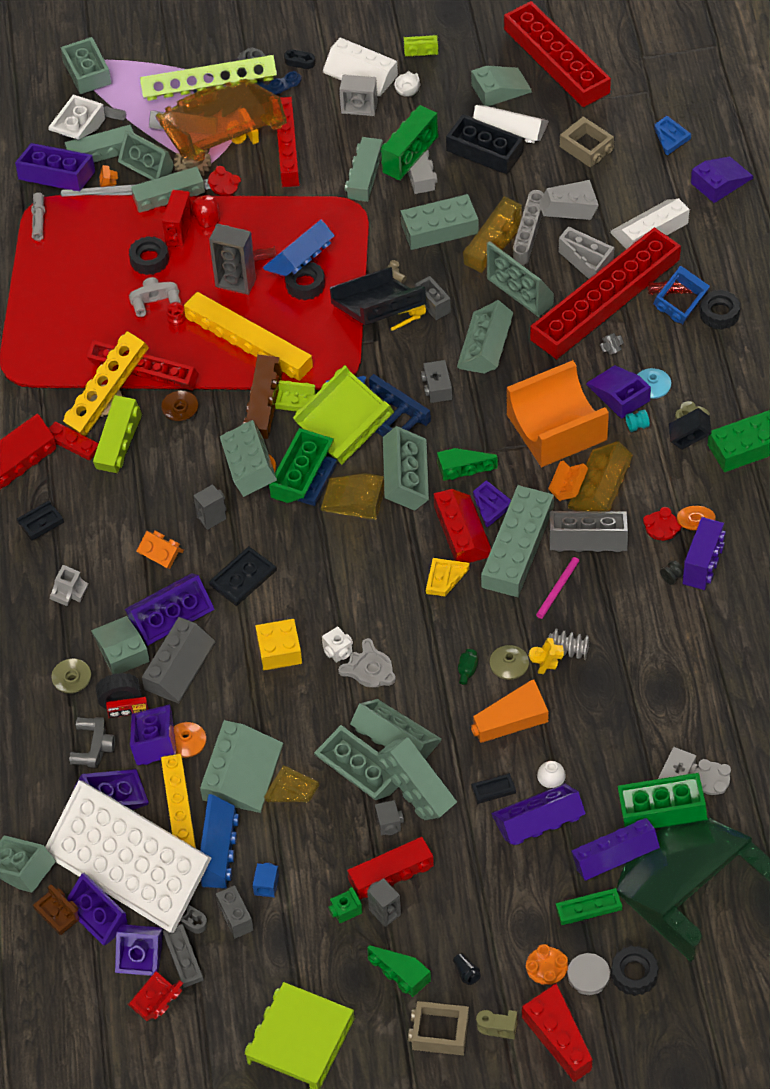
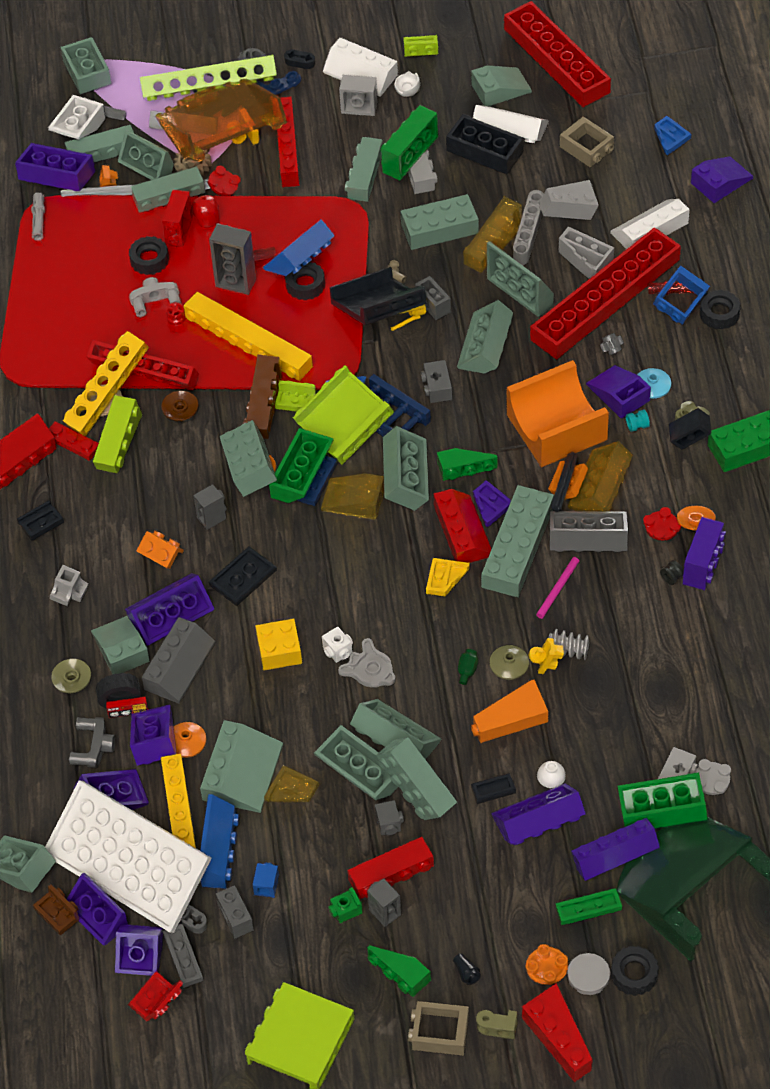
(564, 482): none -> black axle

